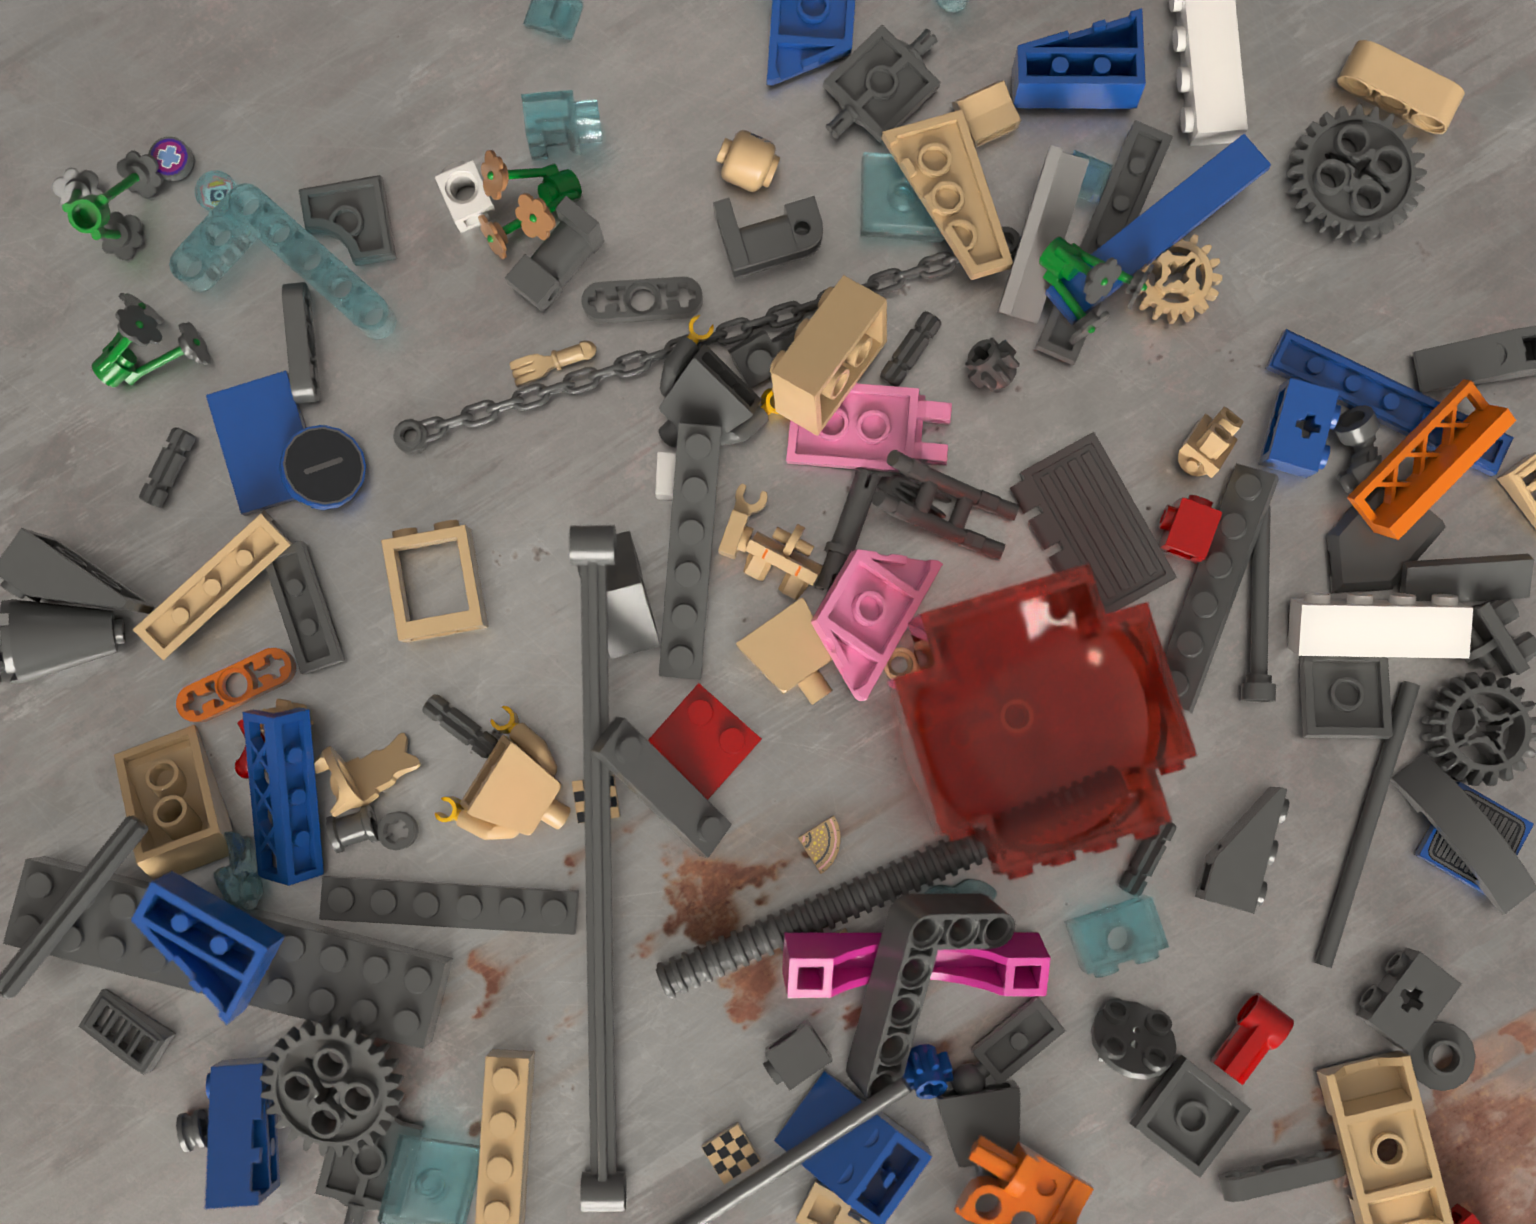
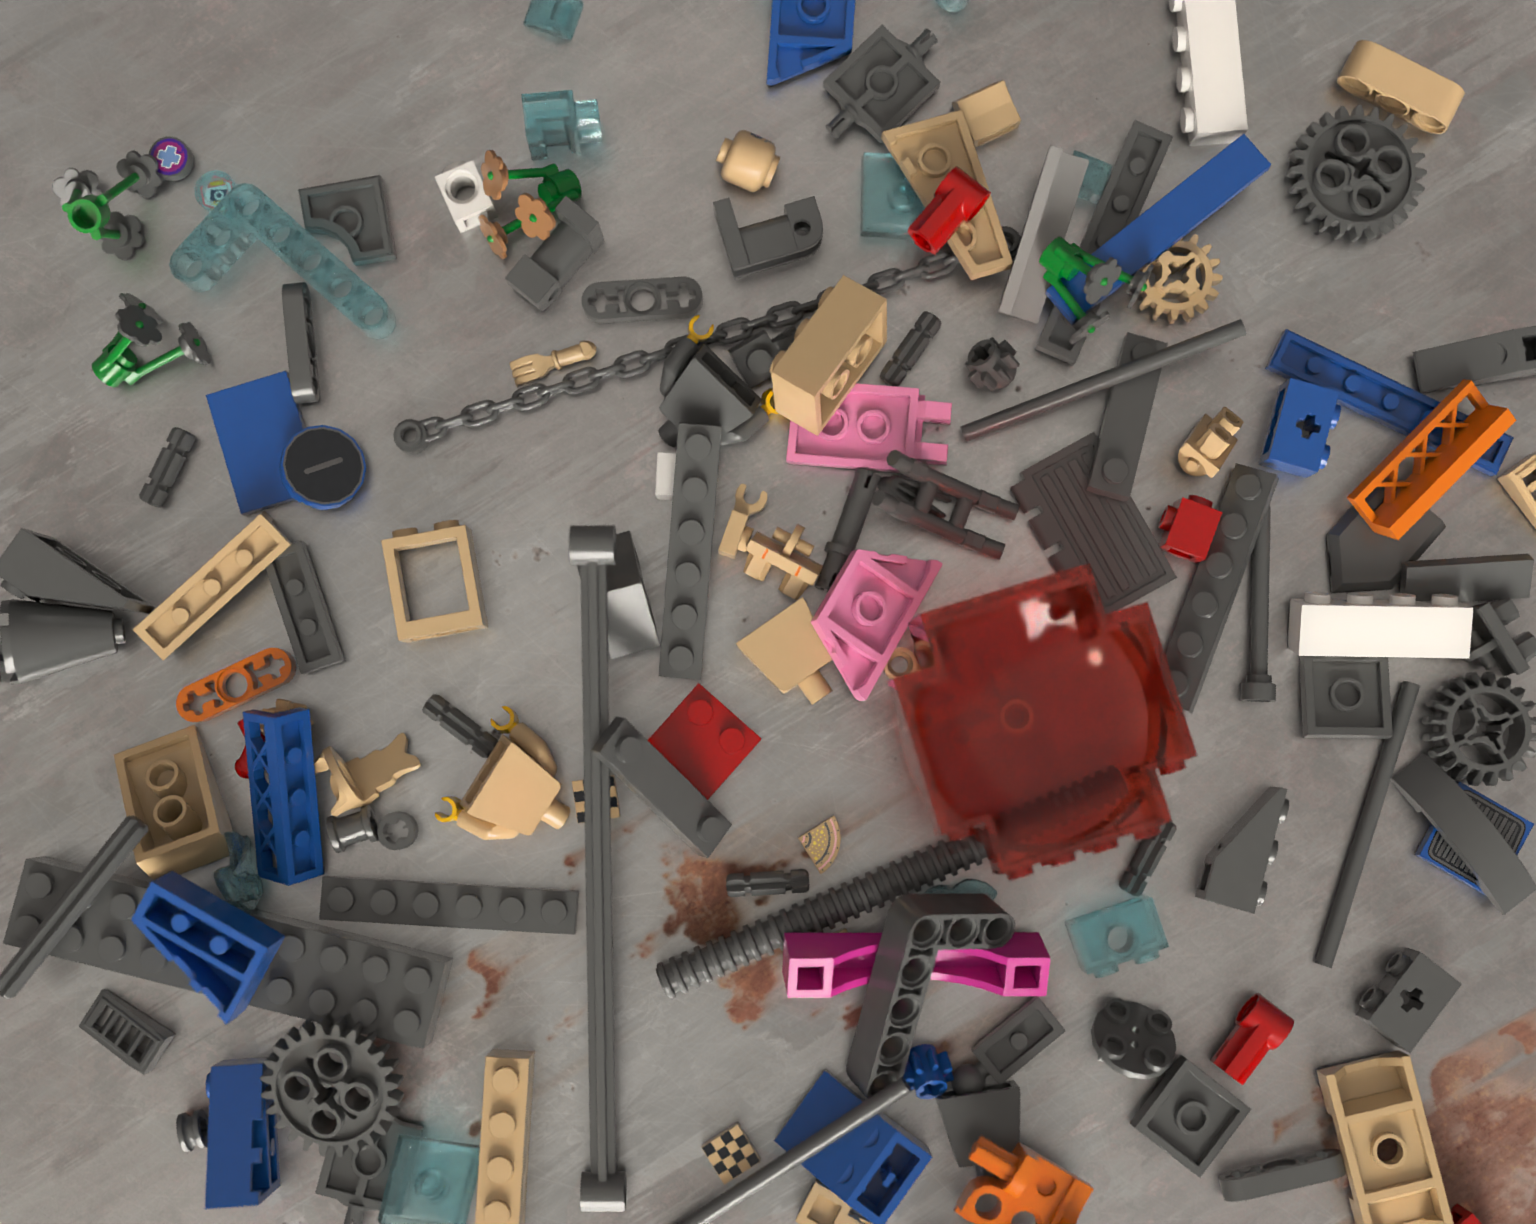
(767, 883): none -> dark grey axle
(796, 1056): dark grey brick -> none
(954, 201): none -> red piece
(1084, 68): blue wedge -> none
(1104, 380): none -> dark grey piece
(1125, 424): none -> dark grey plate
(1358, 429): dark grey arm -> none
(1462, 1060): dark grey piece -> none

